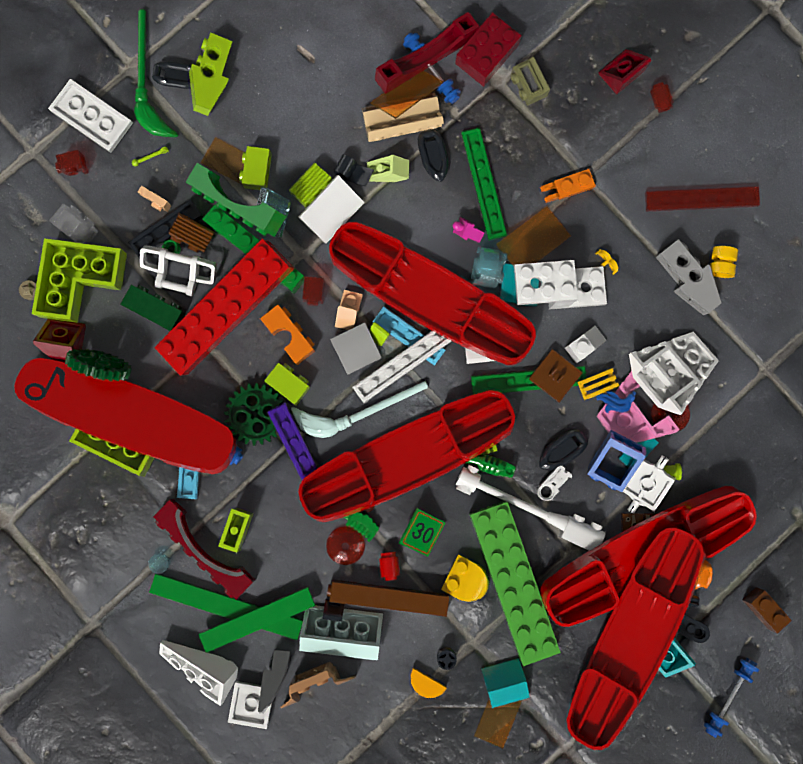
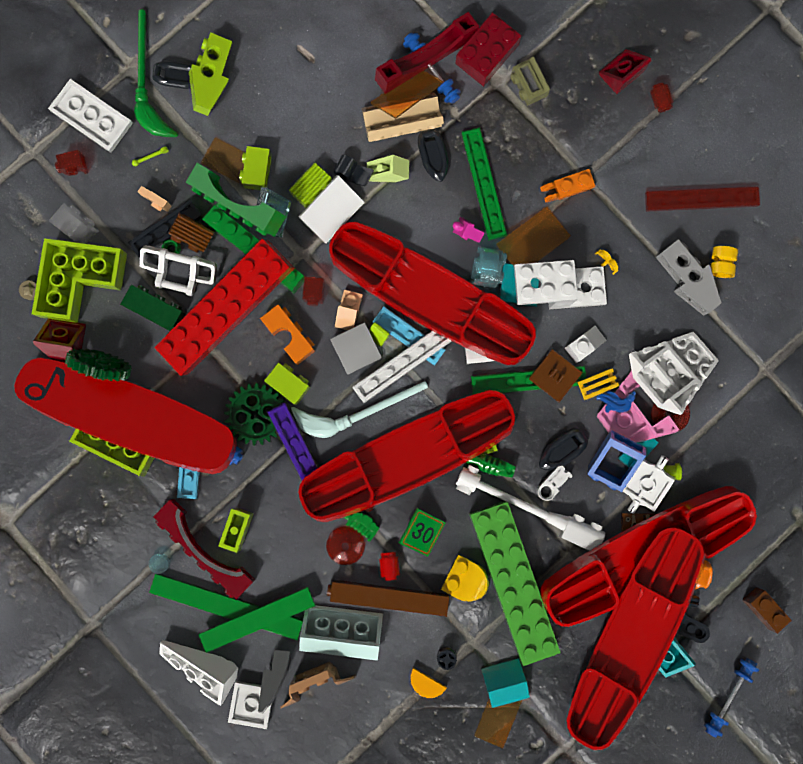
(333, 611): black tile -> none

